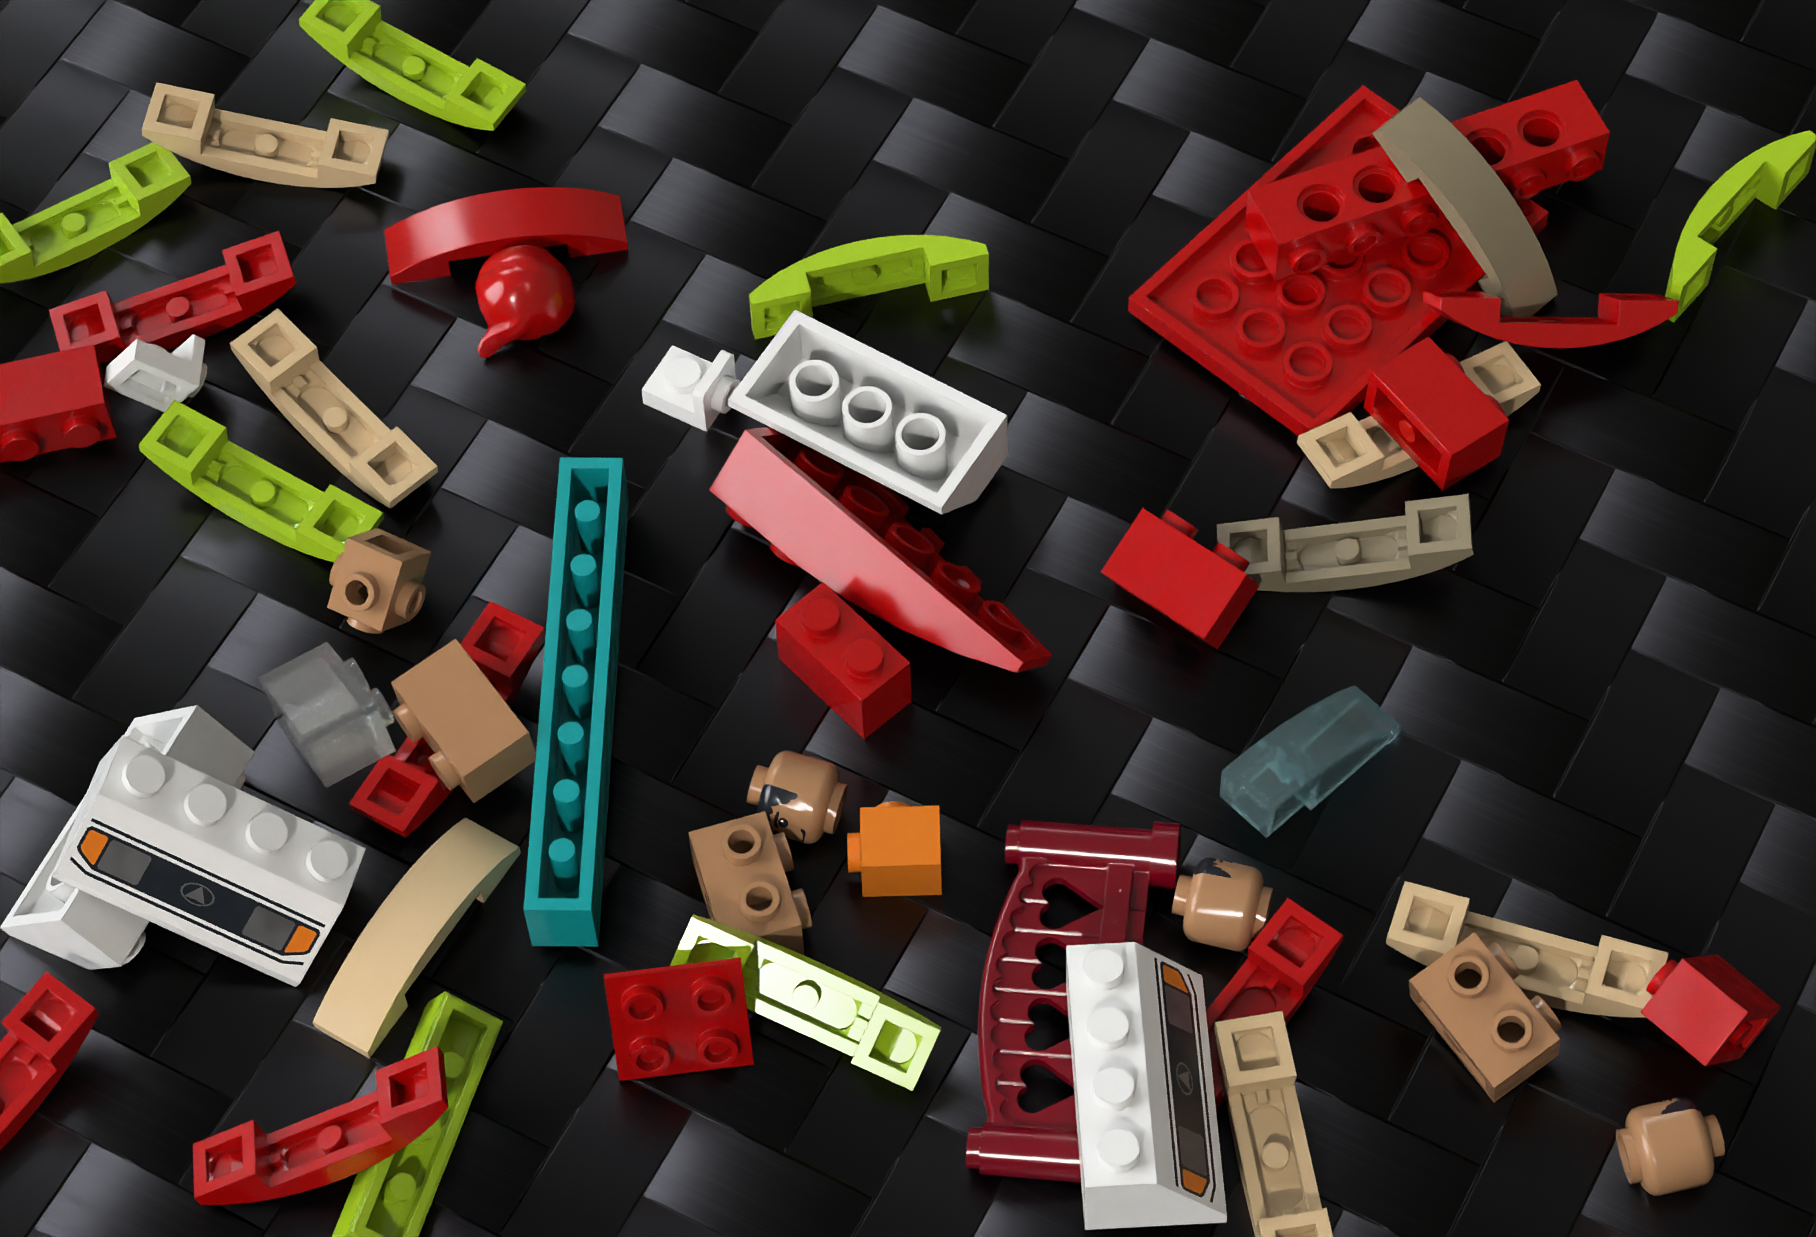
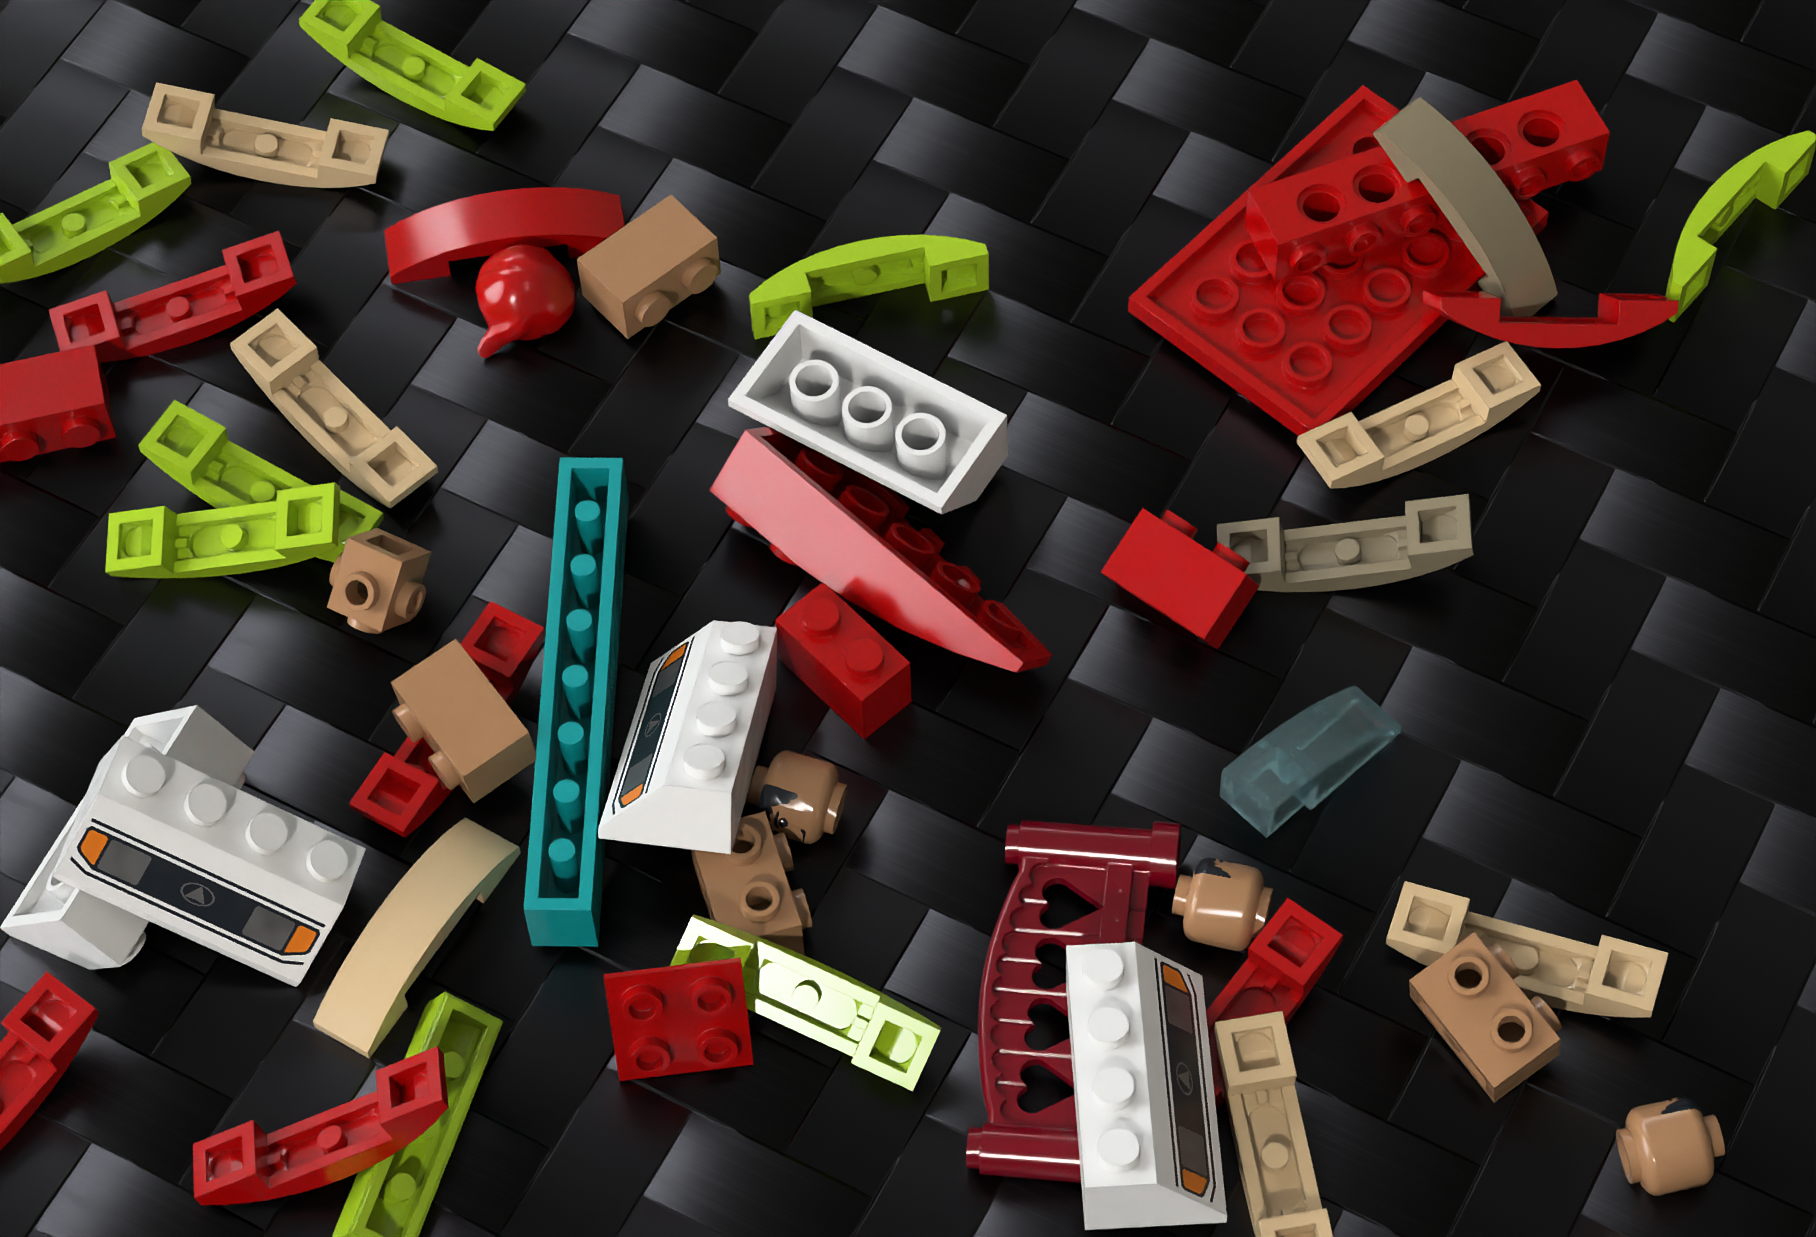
(157, 376): white bracket -> none
(225, 539): none -> lime slope
(329, 713): clear brick -> none
(649, 266): none -> medium nougat brick
(692, 387): white bracket -> none
(695, 740): none -> white slope
(897, 850): orange brick -> none
(1436, 413): red brick -> none
(1708, 1008): red brick -> none

